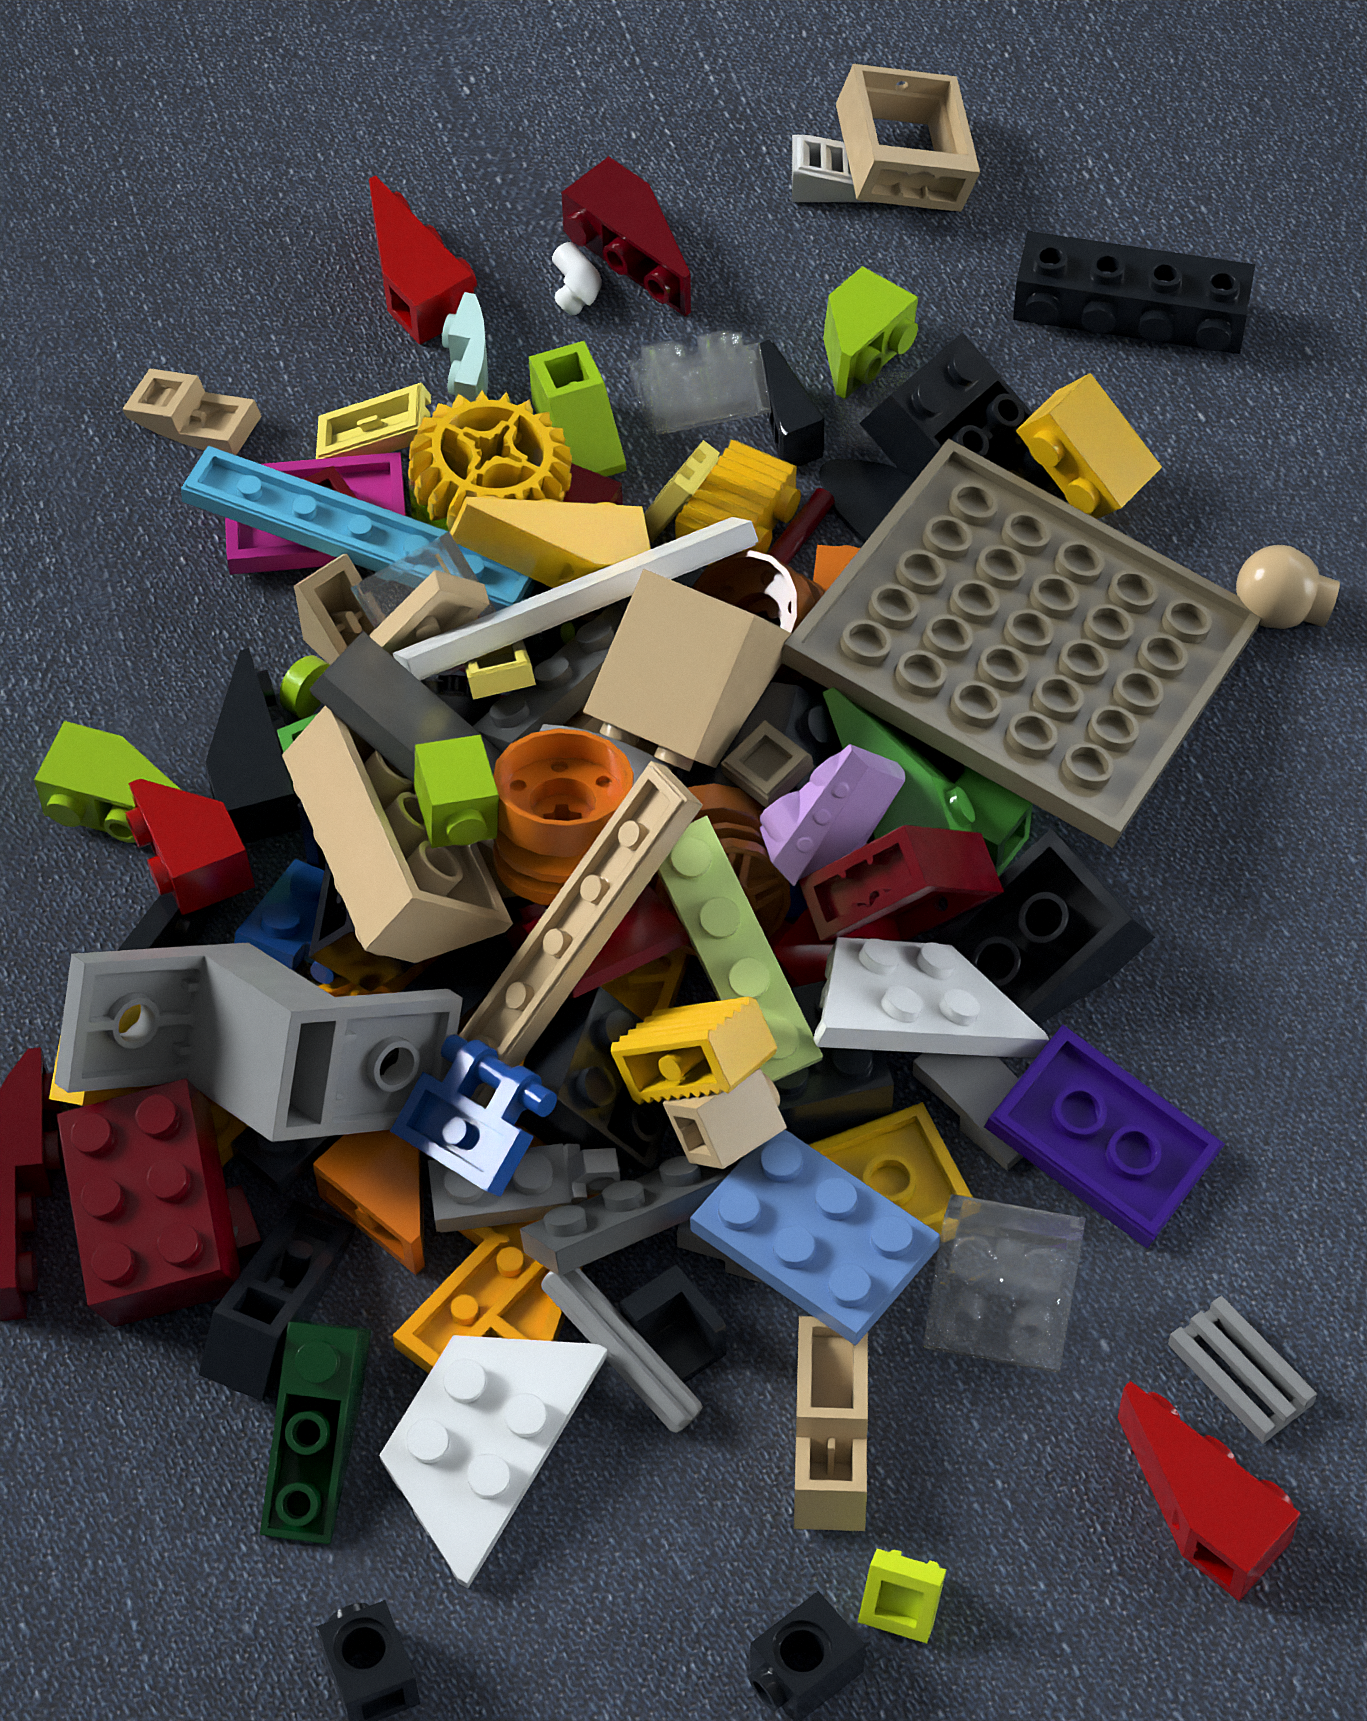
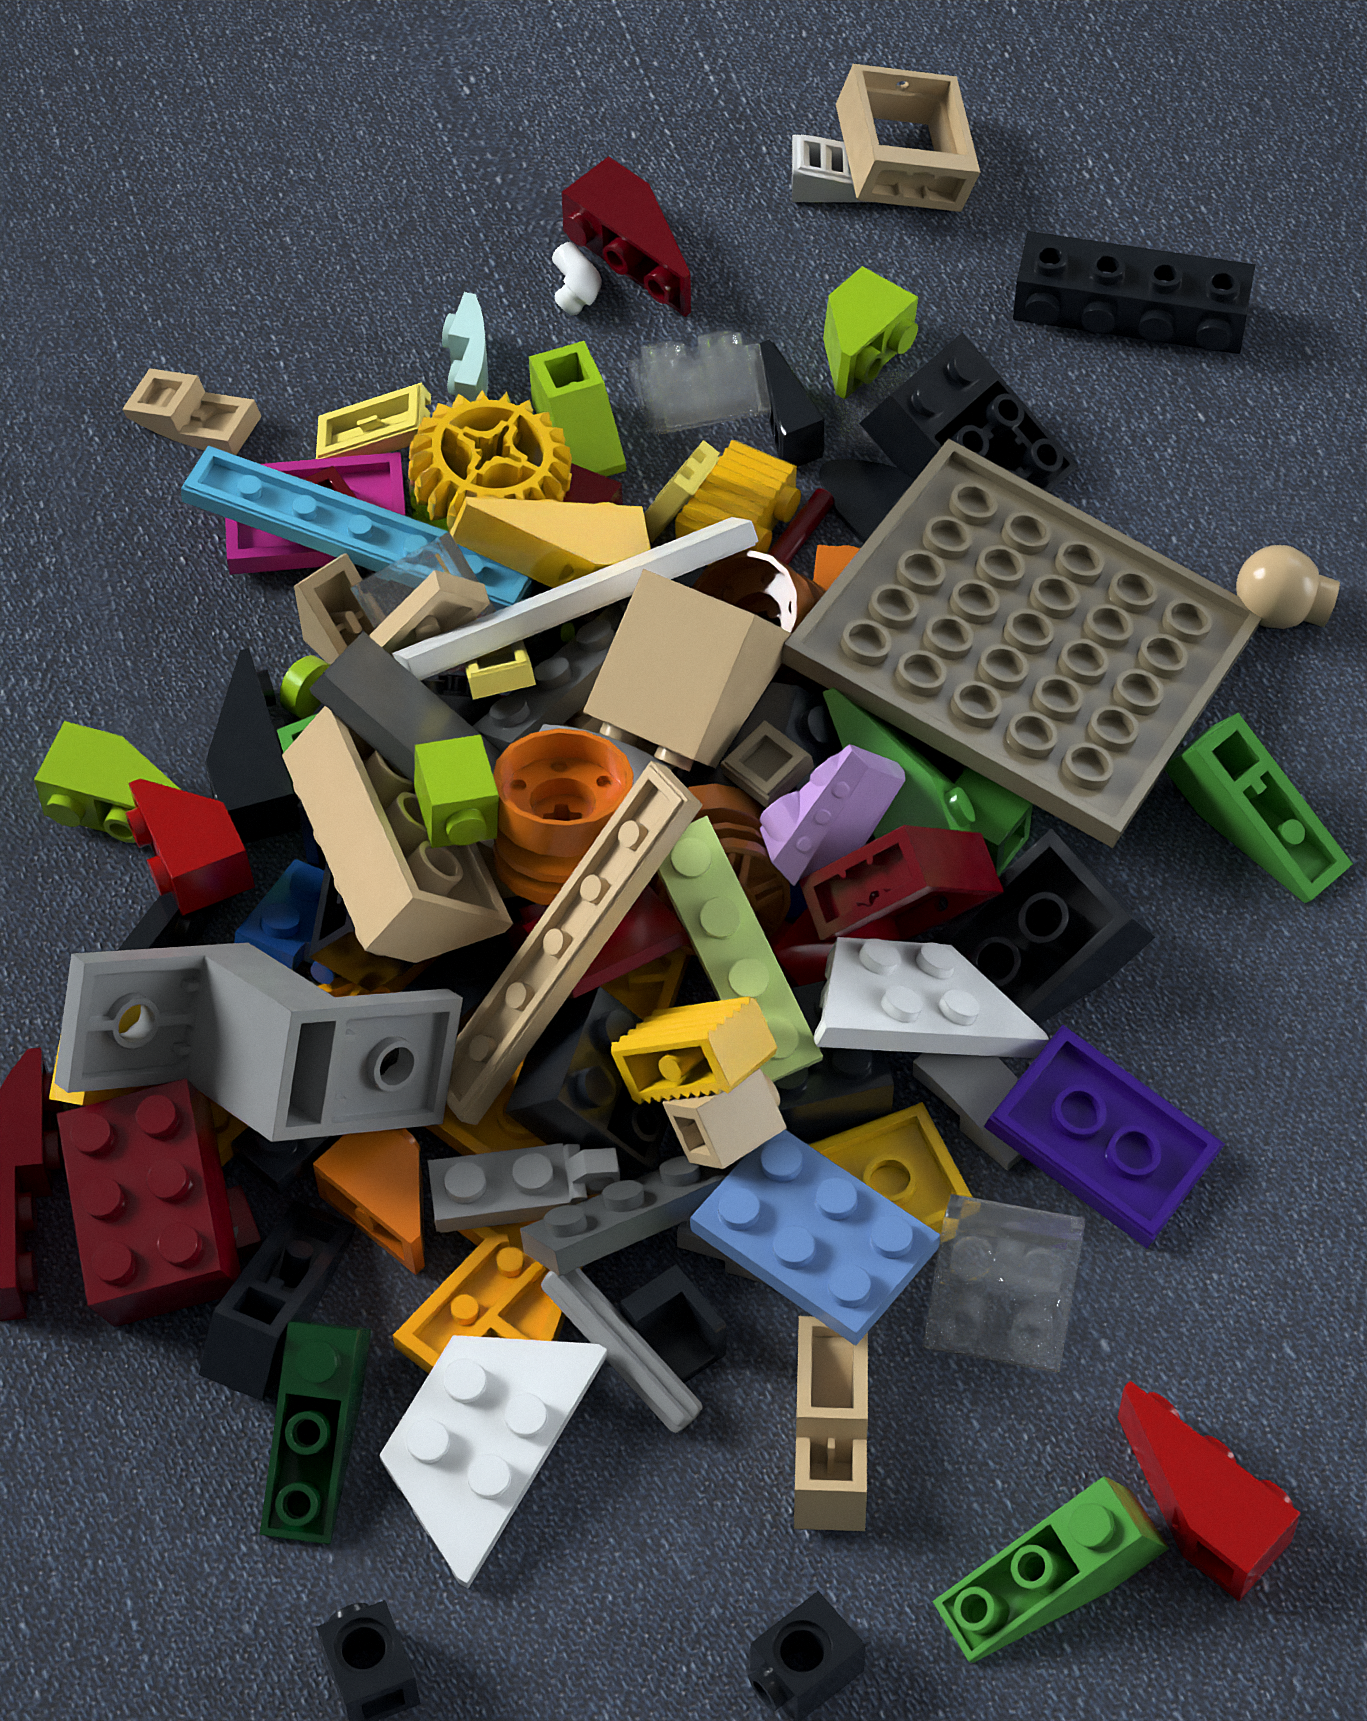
(417, 270): red slope -> none
(463, 1133): blue plate -> none
(902, 1595): neon yellow tile -> none
(1052, 1569): none -> bright green slope
(1088, 448): yellow brick -> none
(1257, 807): none -> bright green slope
(1260, 1352): light grey tile -> none

